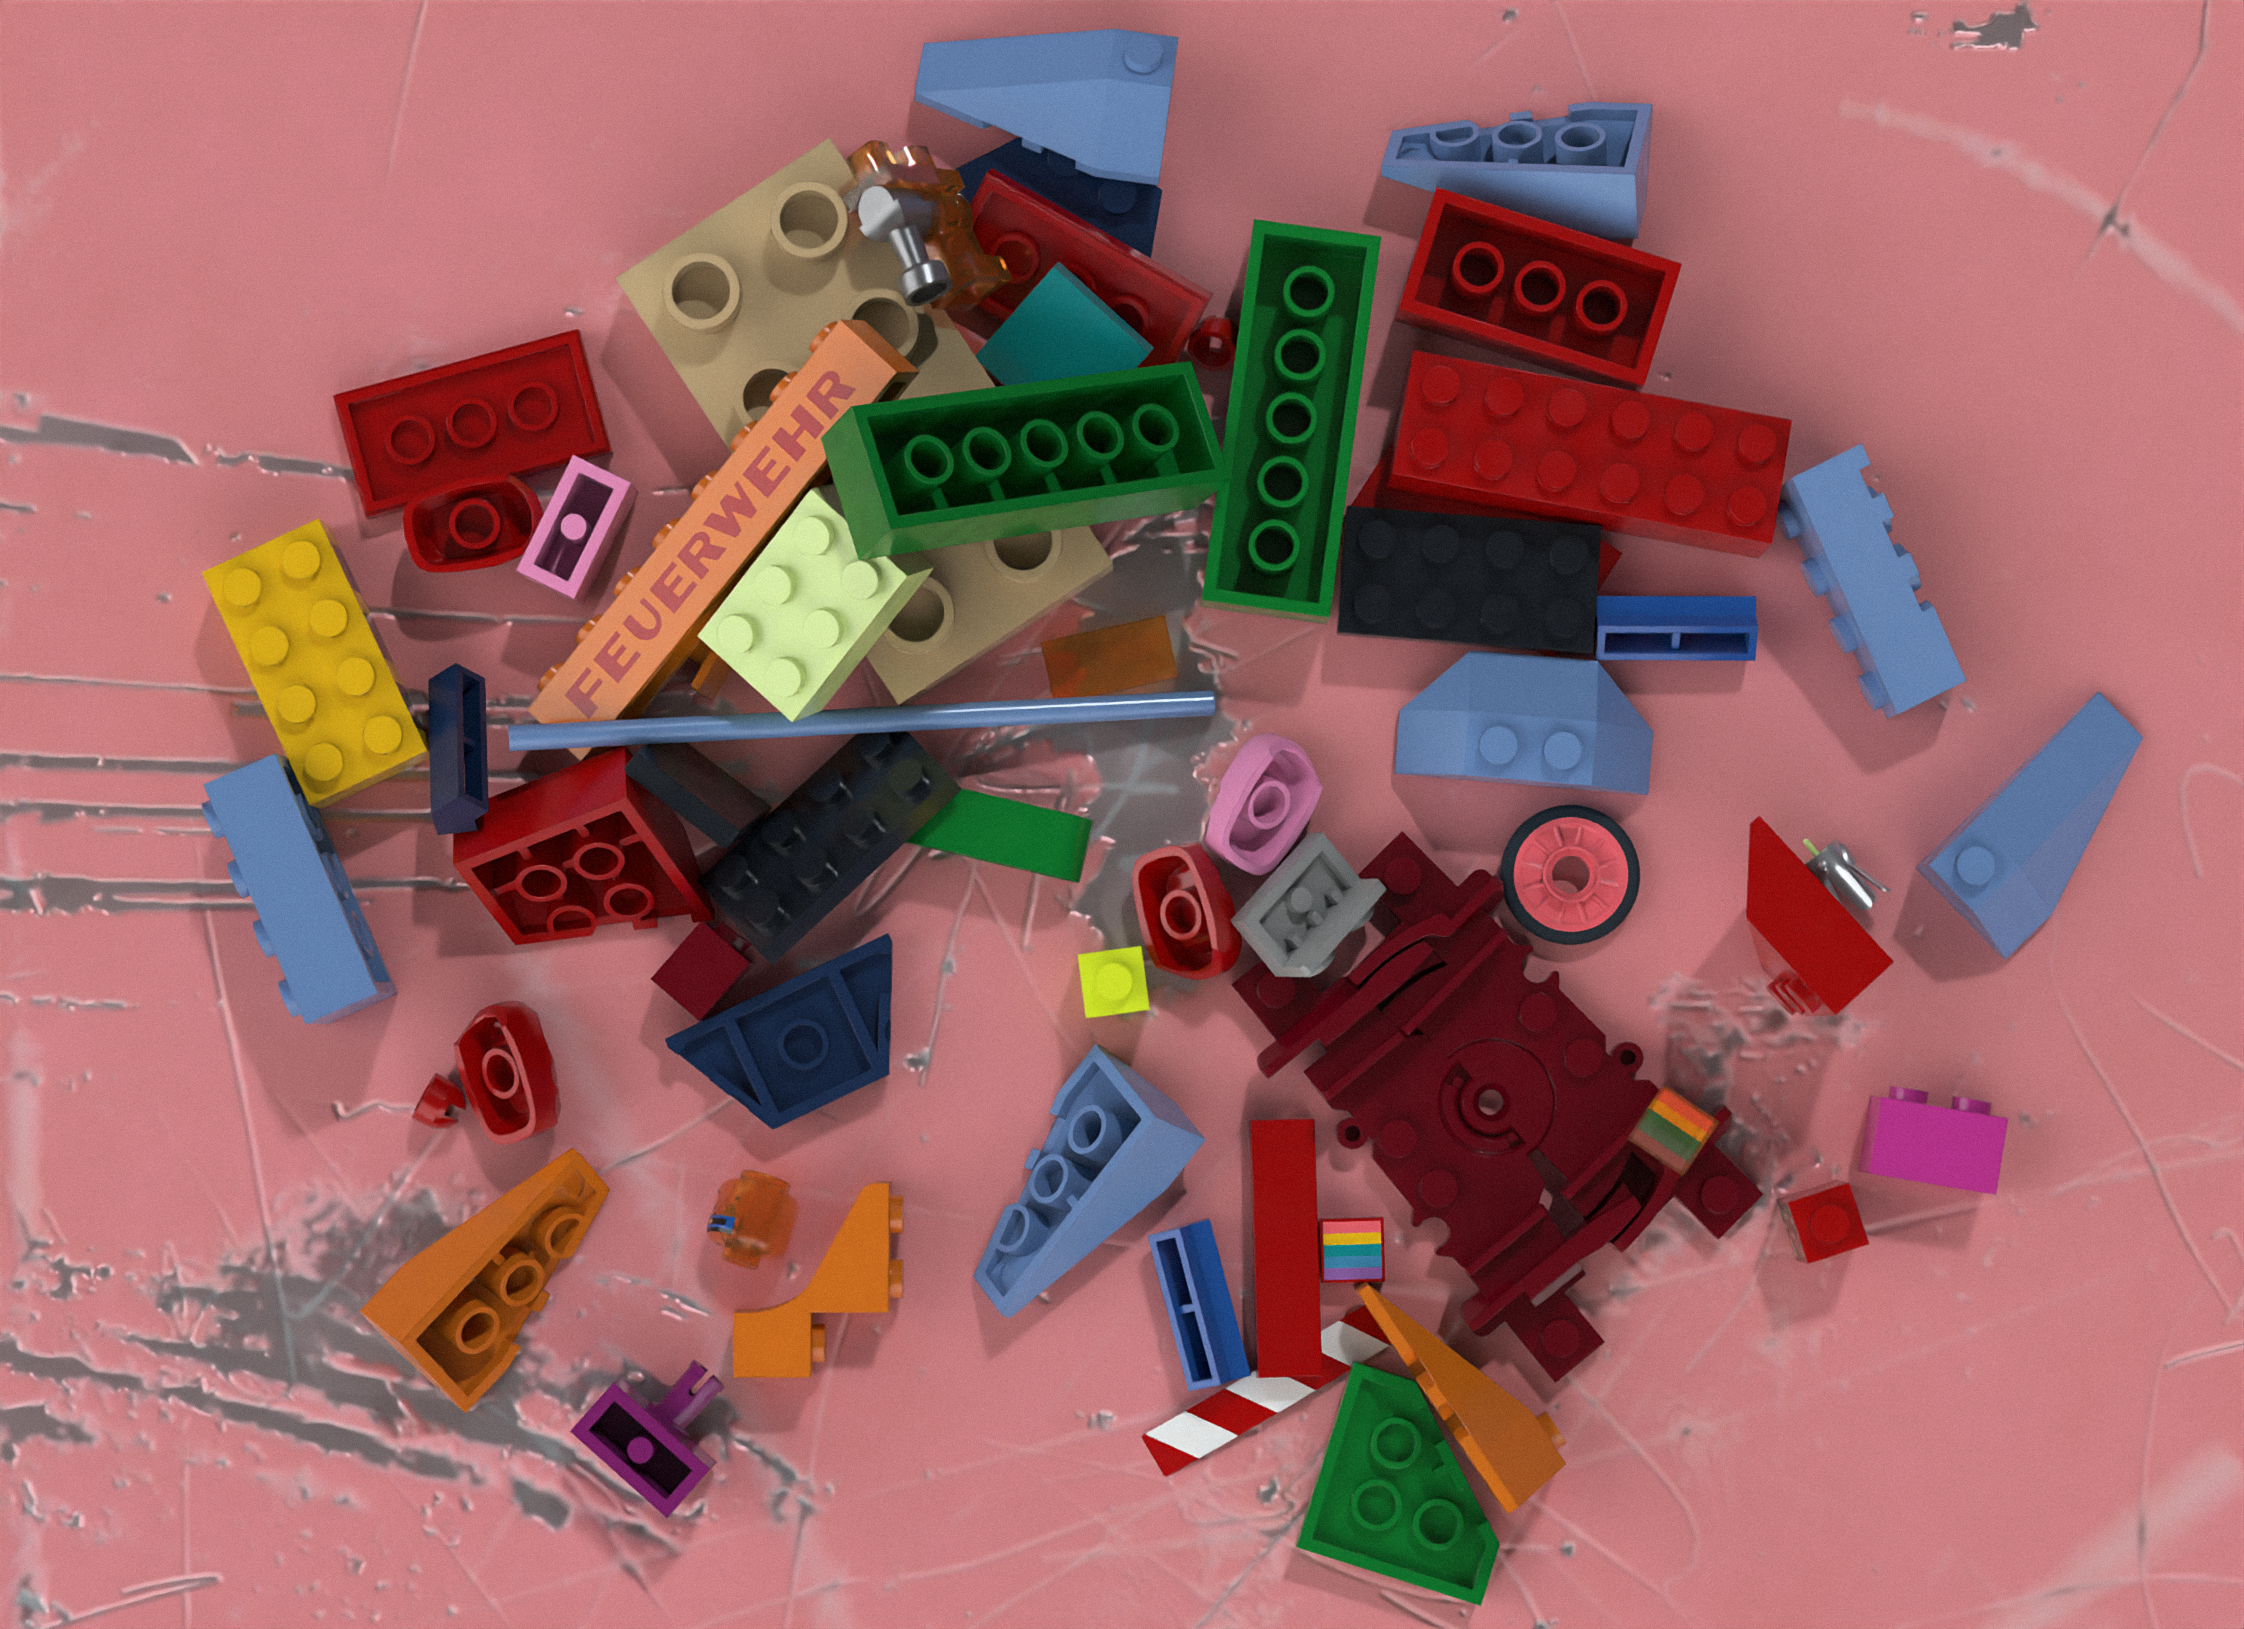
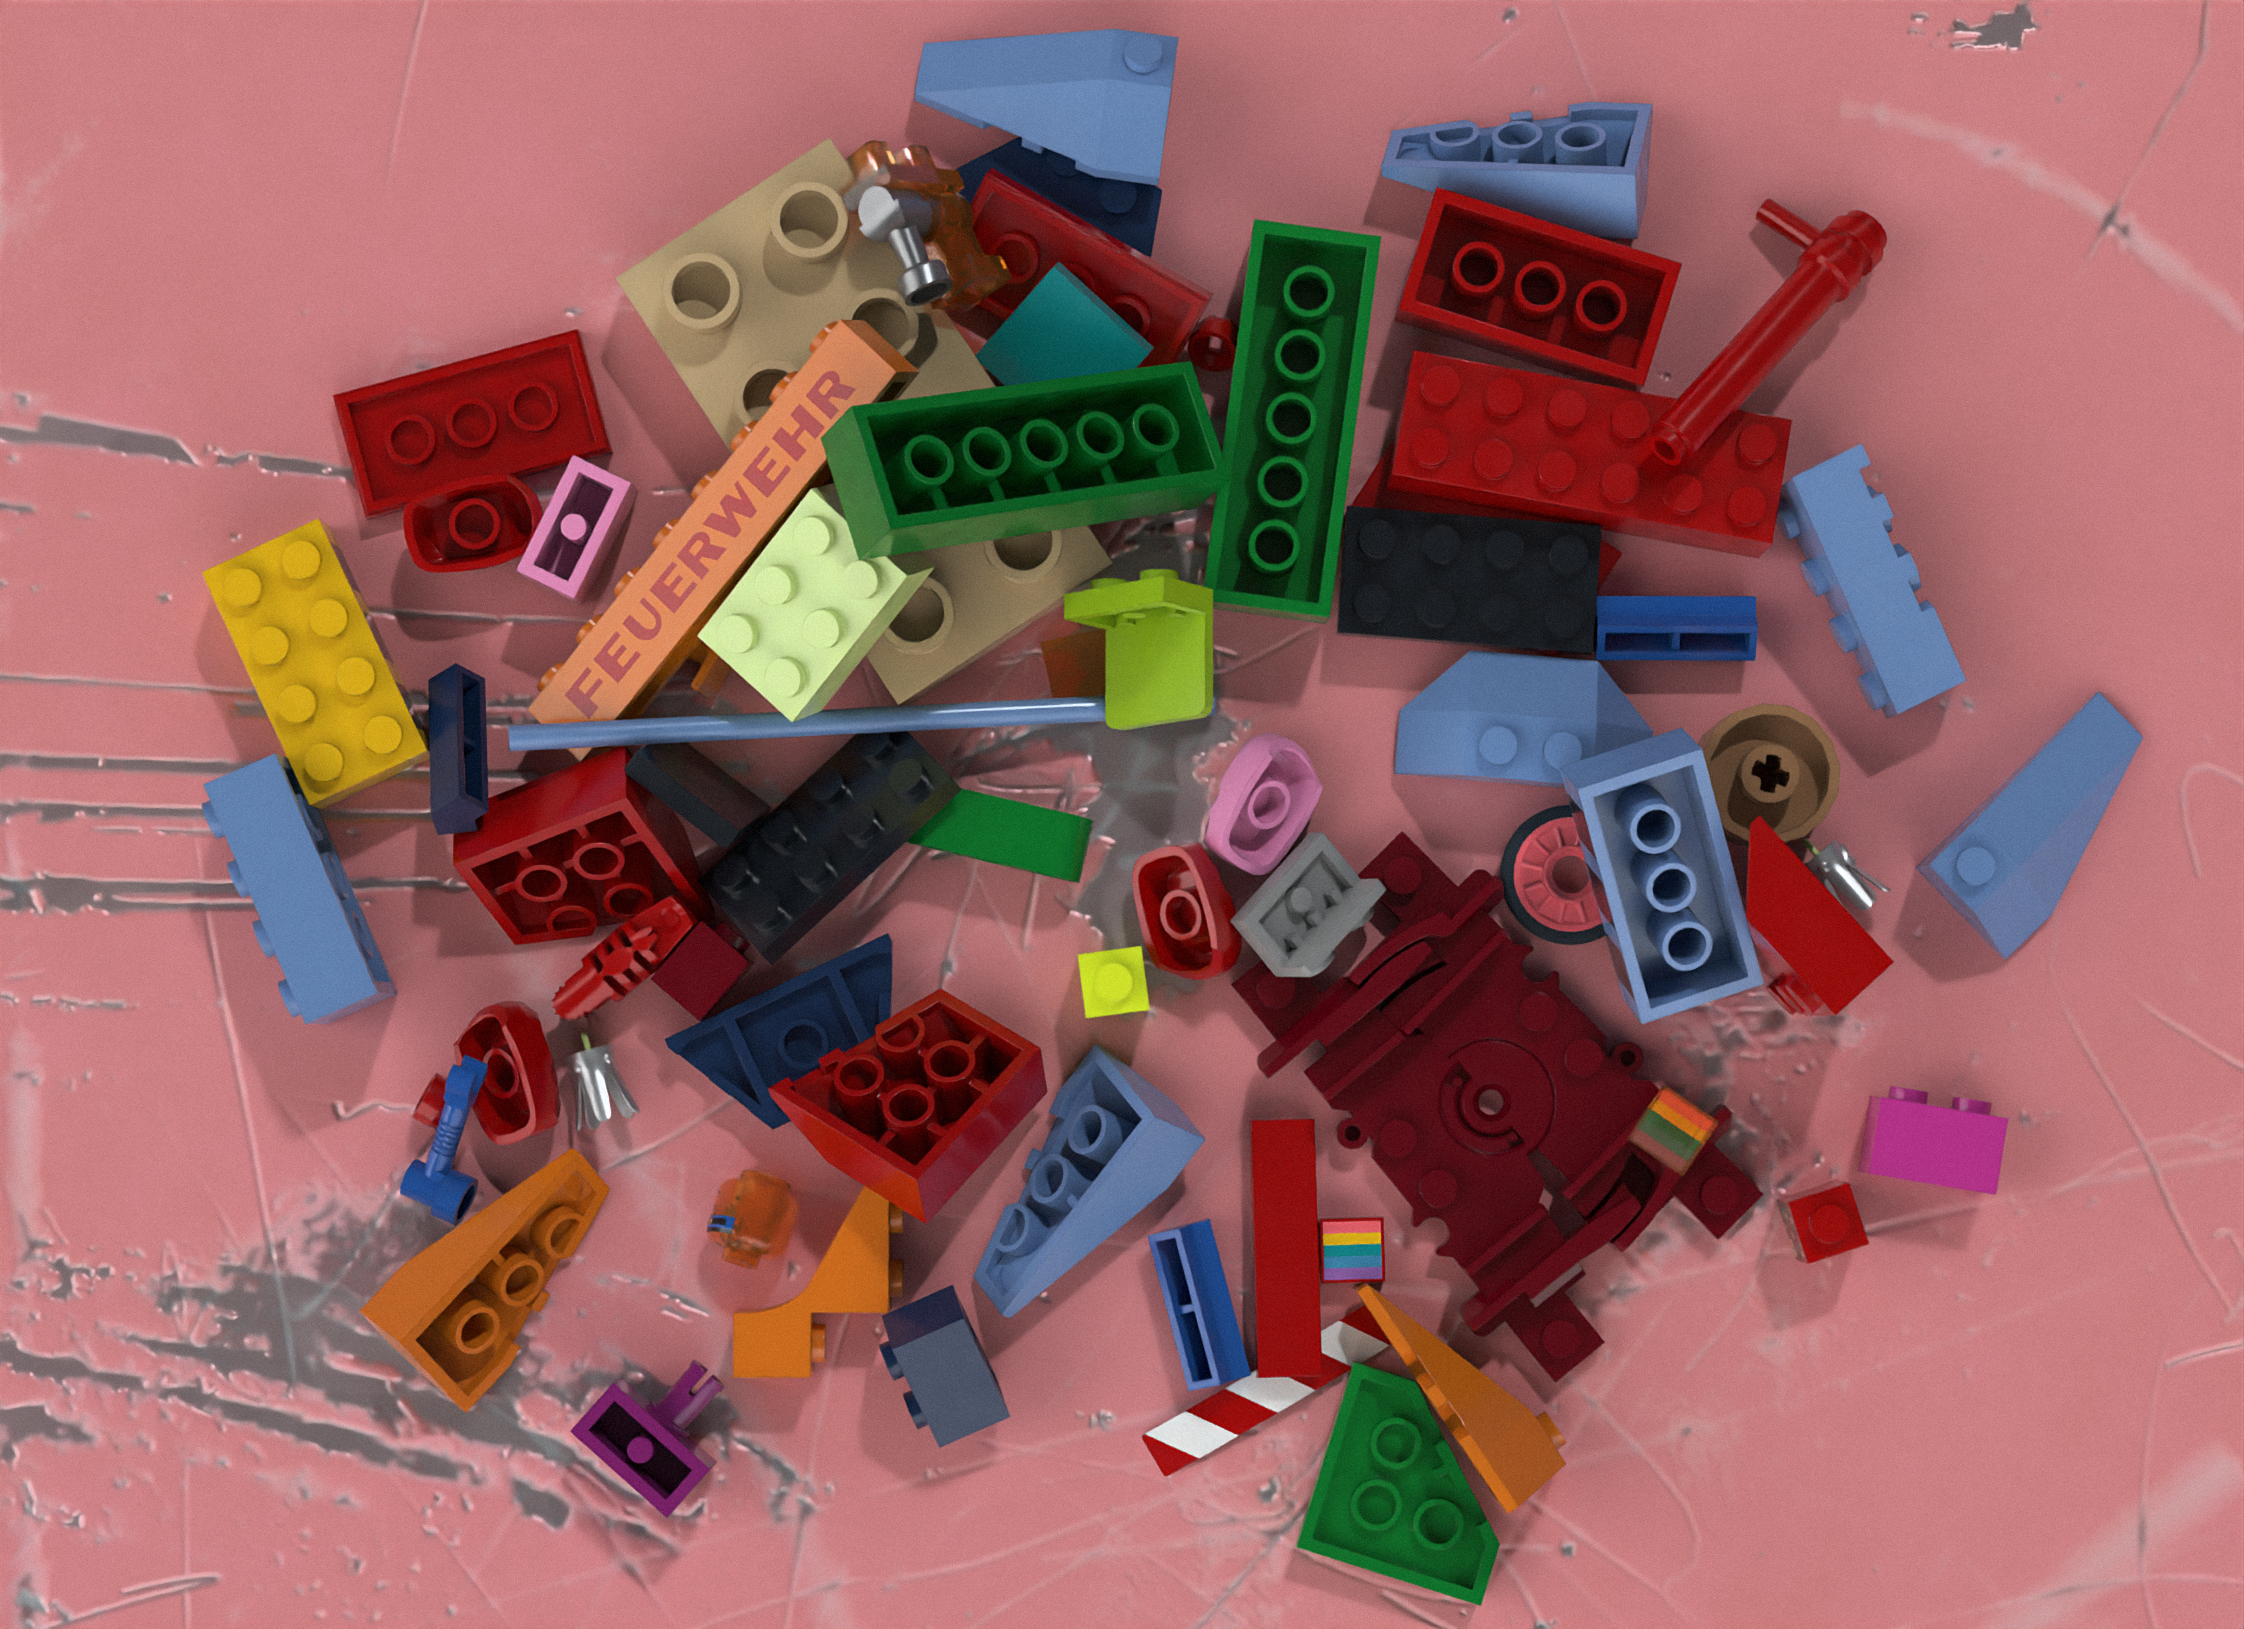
(436, 1181): none -> blue brick
(592, 1073): none -> flat silver piece
(625, 958): none -> red hinge
(918, 1101): none -> red wedge
(944, 1367): none -> dark blue brick
(1154, 646): none -> lime bracket
(1662, 875): none -> medium blue brick
(1800, 765): none -> medium nougat wheel
(1824, 275): none -> red cylinder

